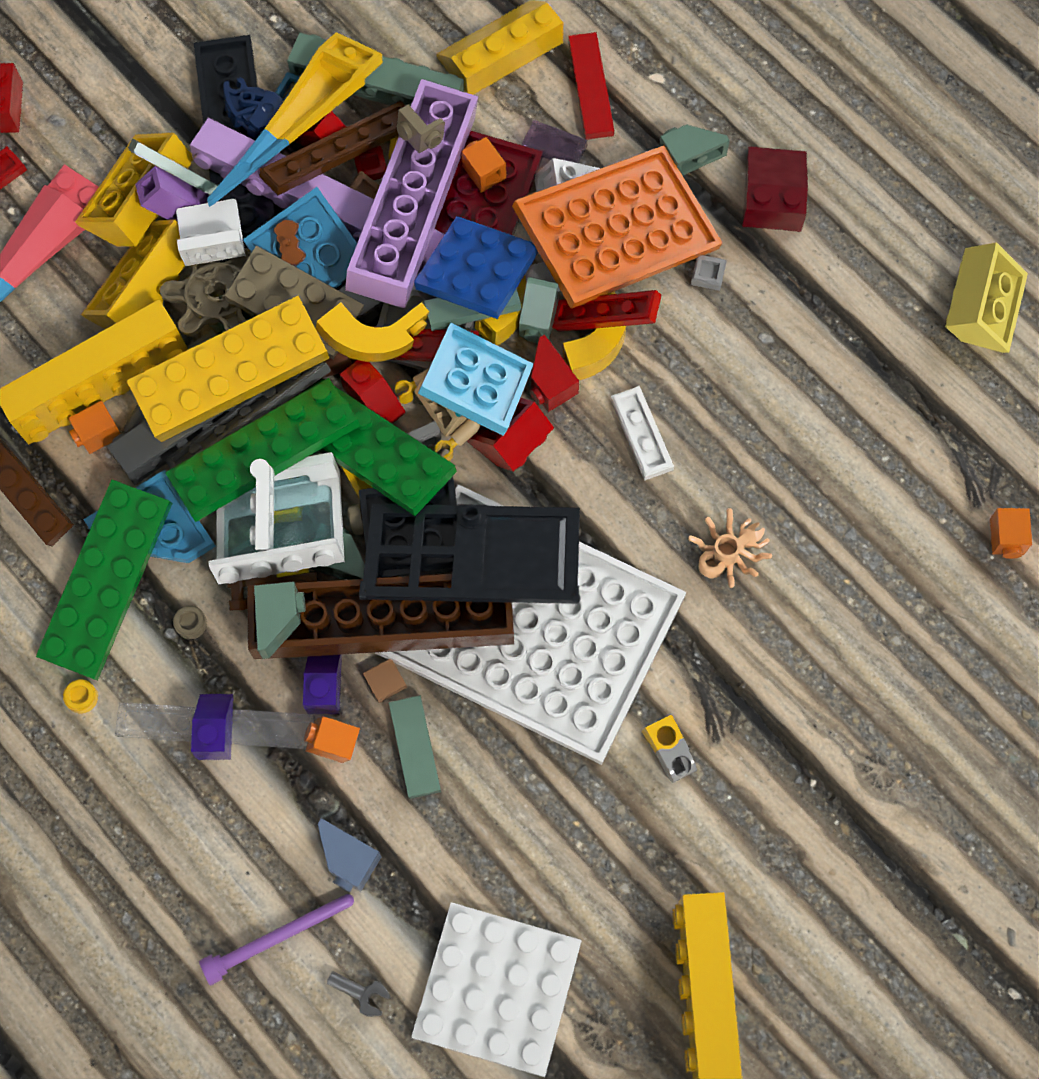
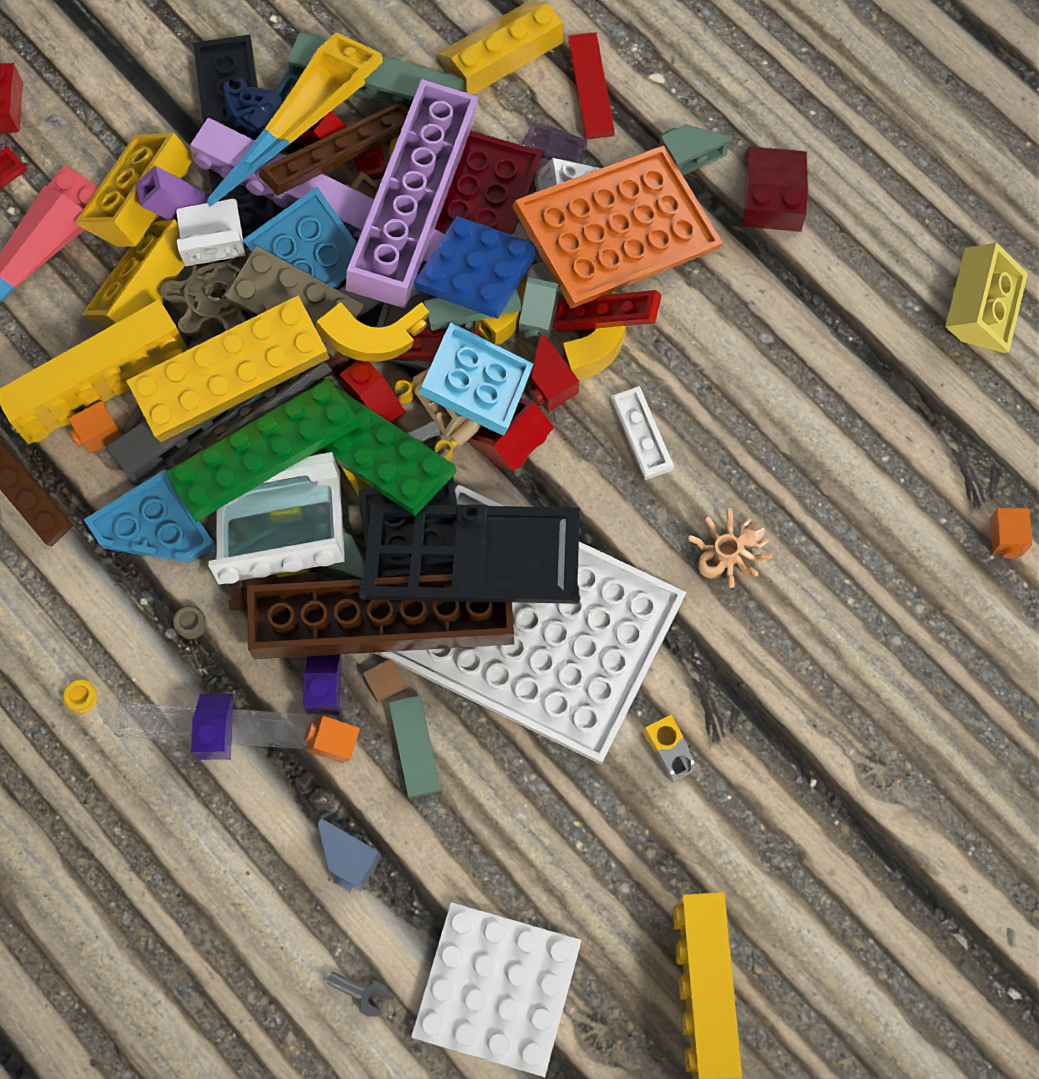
(104, 580): green plate -> none
(172, 167): tile -> none
(217, 966): medium lavender piece -> none
(263, 505): white plate -> none
(276, 614): sand green slope -> none
(289, 243): dark orange piece -> none
(416, 132): dark tan bracket -> none
(483, 164): orange brick -> none
(708, 272): light grey tile -> none

